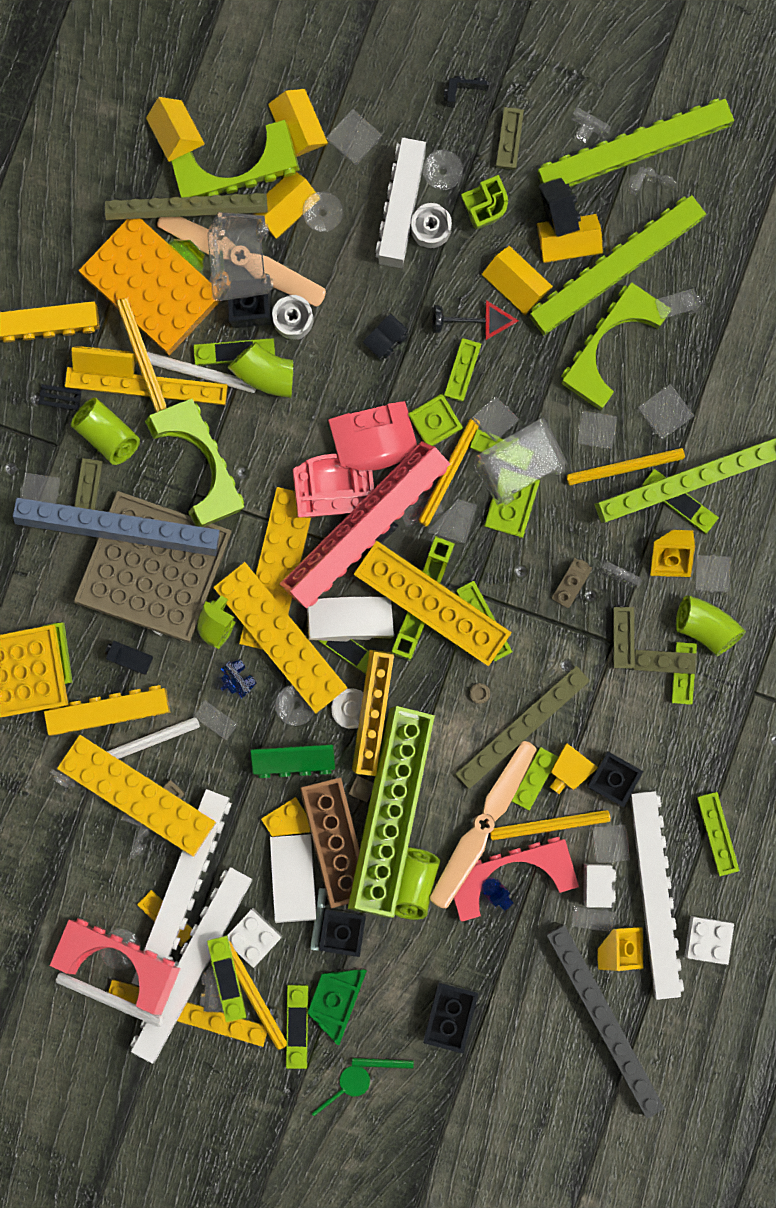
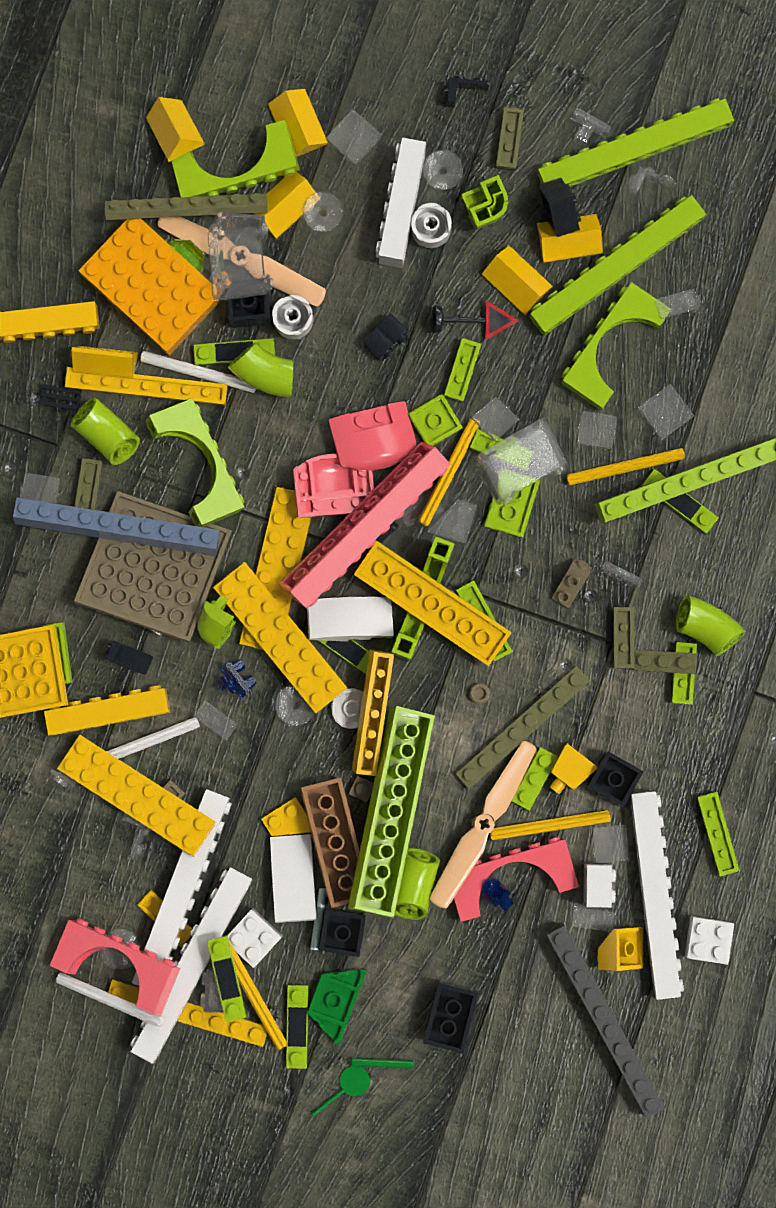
(141, 354): yellow axle -> none
(293, 760): green slope -> none
(673, 554): yellow slope -> none
(713, 573): clear piece -> none

